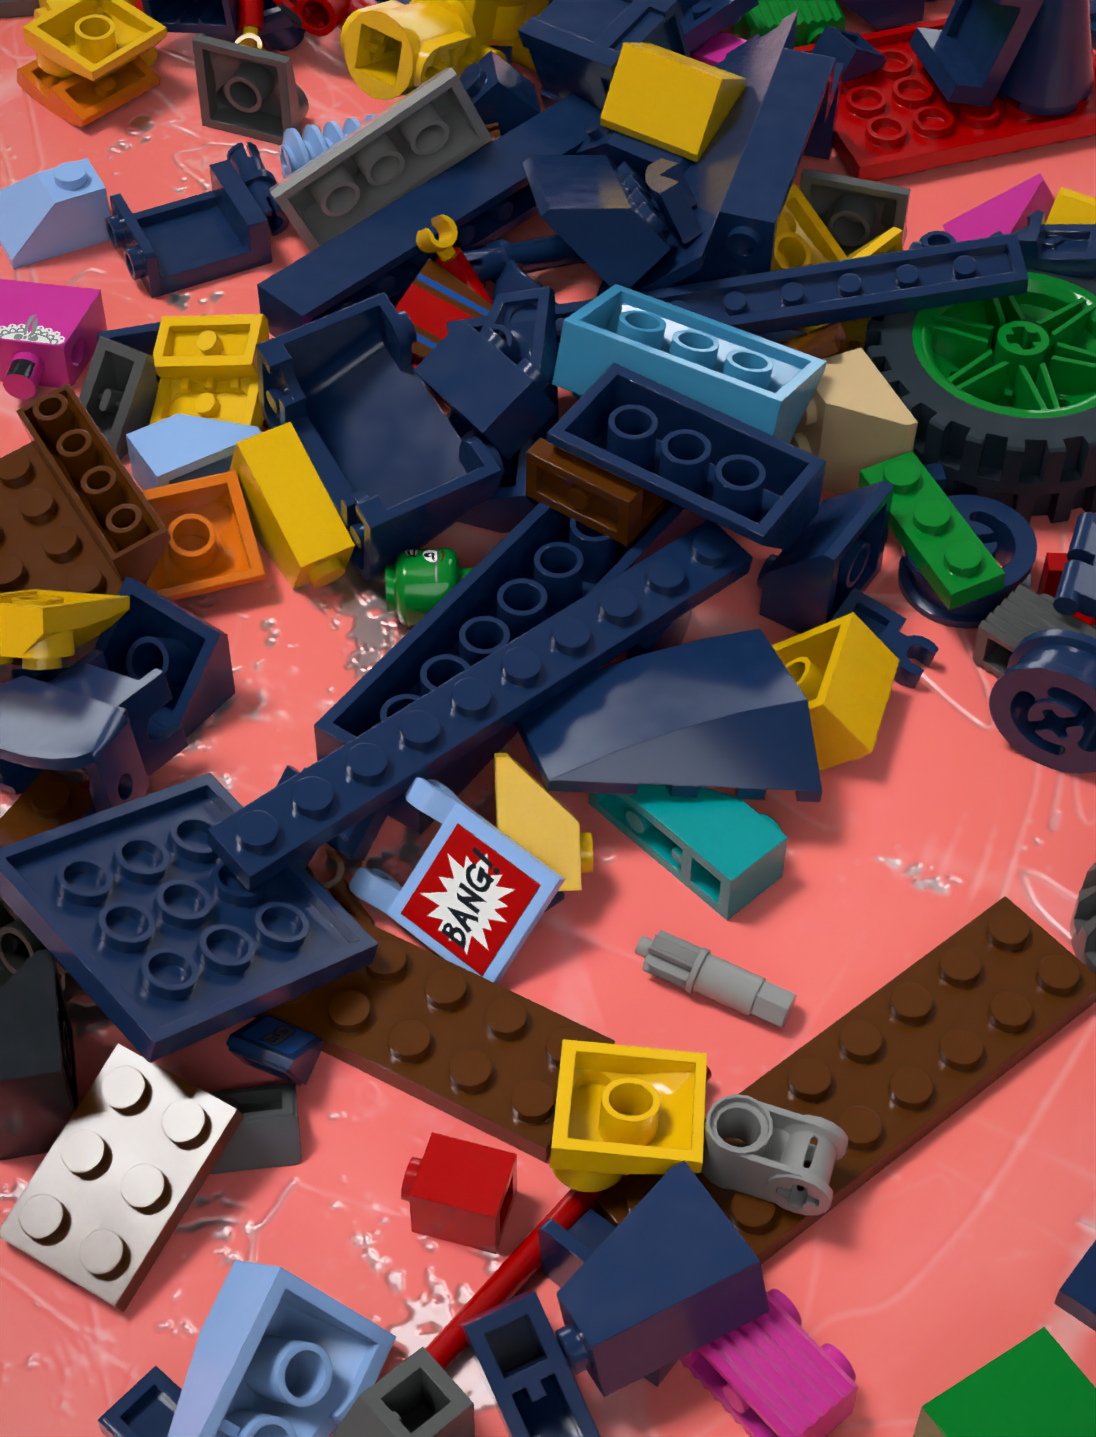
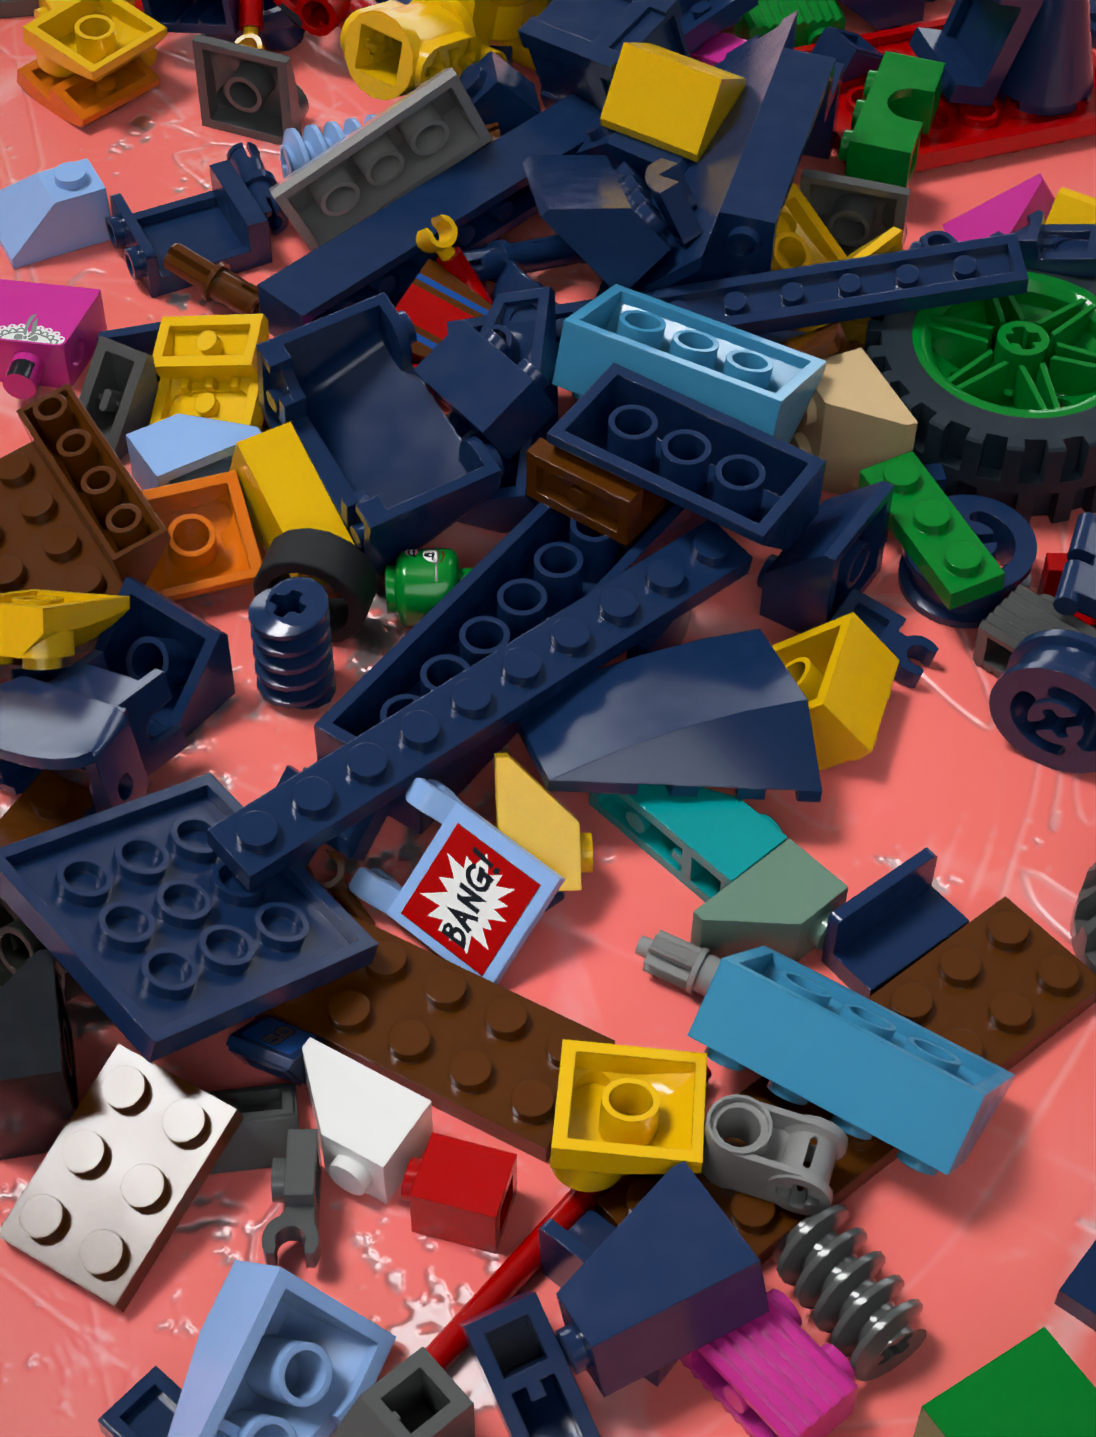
(214, 280): none -> reddish brown axle
(293, 644): none -> dark blue piece
(298, 1185): none -> dark grey plate
(330, 560): none -> black tyre
(364, 1122): none -> white slope
(773, 904): none -> sand green slope
(846, 1294): none -> dark grey piece
(849, 1058): none -> dark azure slope
(889, 120): none -> green arch
(889, 926): none -> dark blue panel

